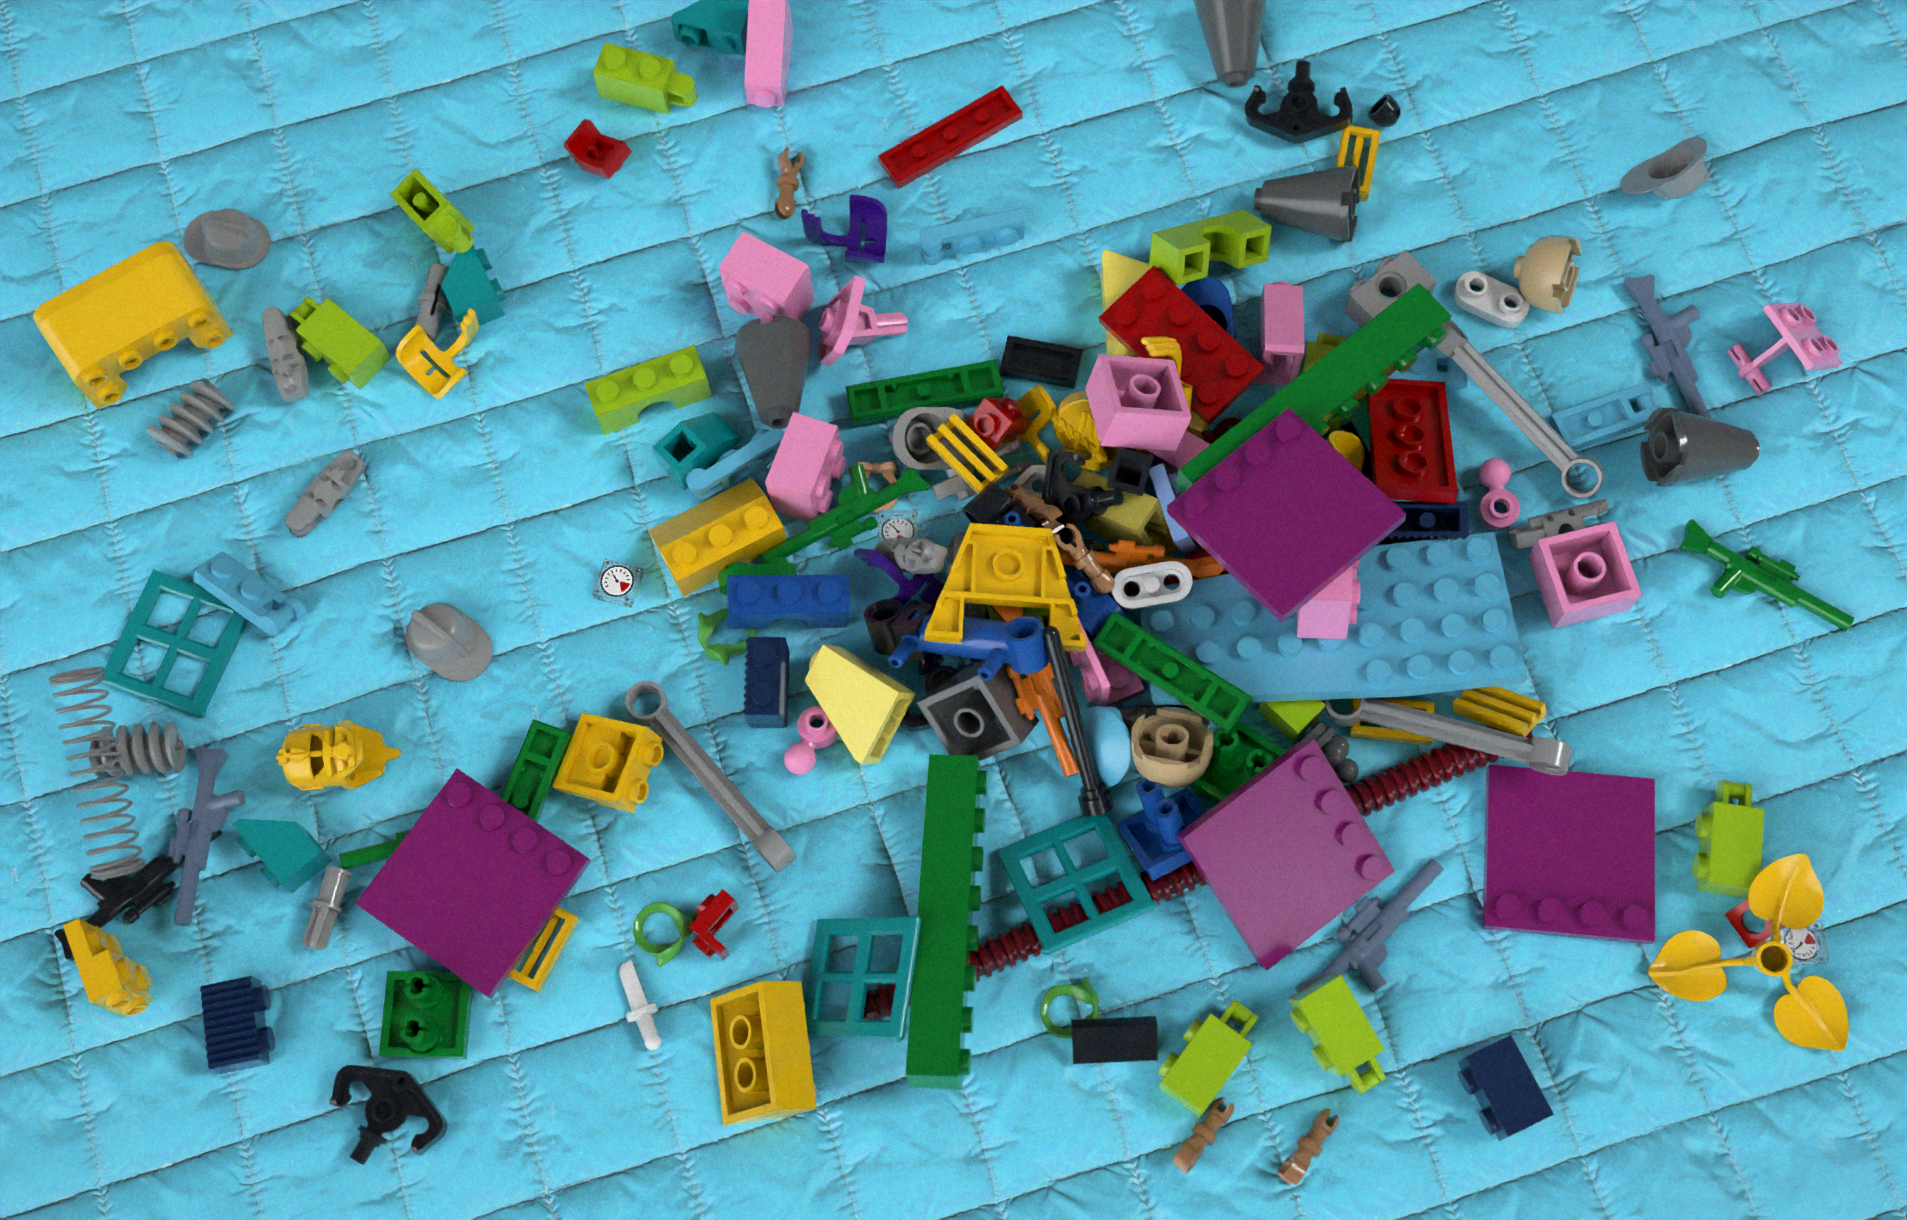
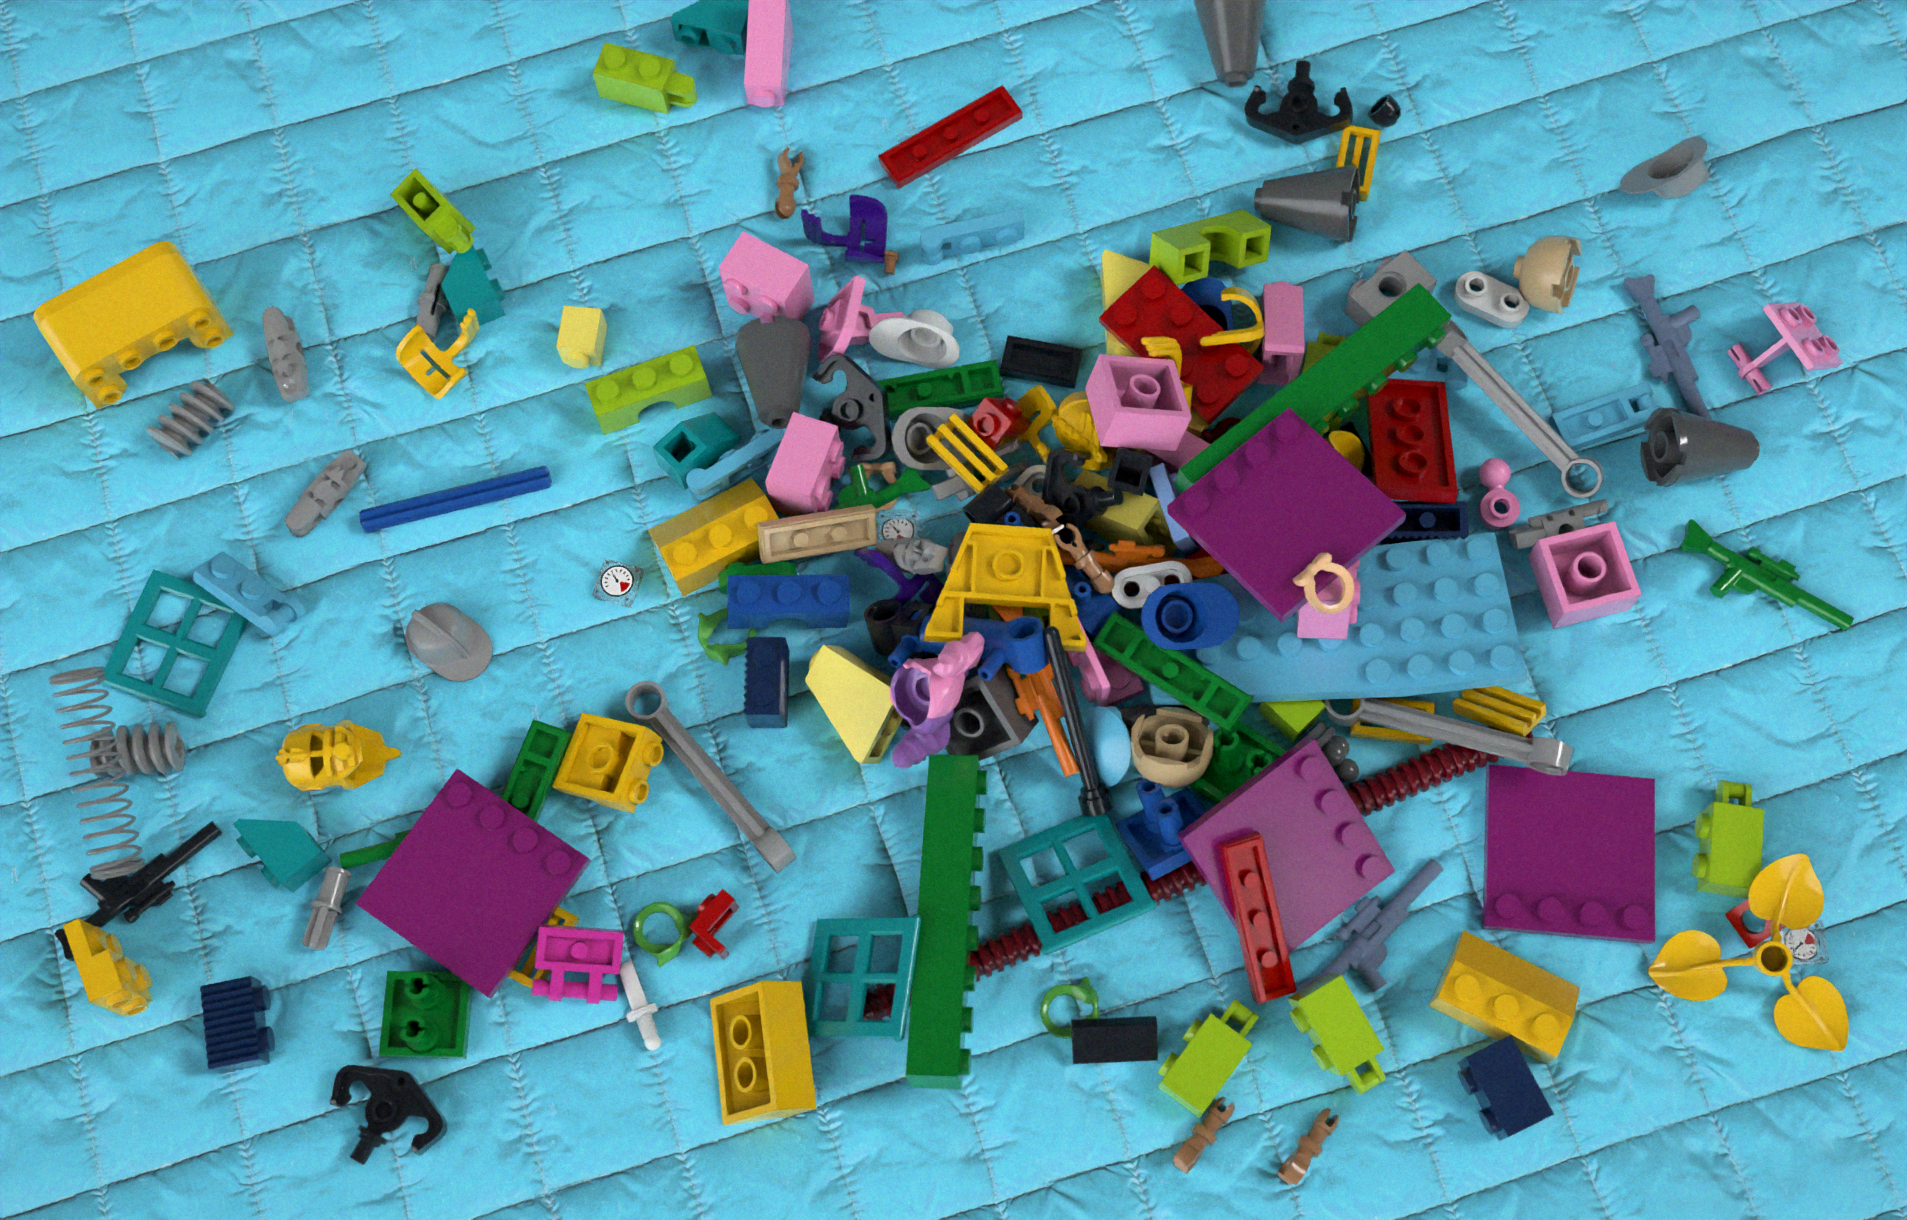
(195, 837): sand blue piece -> none
(227, 239): light grey piece -> none
(339, 341): lime brick -> none
(455, 498): none -> blue axle
(577, 950): none -> dark pink plate
(581, 336): none -> light yellow brick
(595, 151): red bracket -> none
(801, 756): bright pink plate -> none
(817, 533): none -> tan tile
(860, 405): none -> black piece
(891, 259): none -> medium nougat piece
(917, 338): none -> white piece
(926, 697): none -> hair
(1190, 615): none -> blue piece
(1250, 336): none -> yellow helmet
(1257, 917): none -> red tile
(1306, 579): none -> light nougat piece
(1506, 997): none -> yellow slope

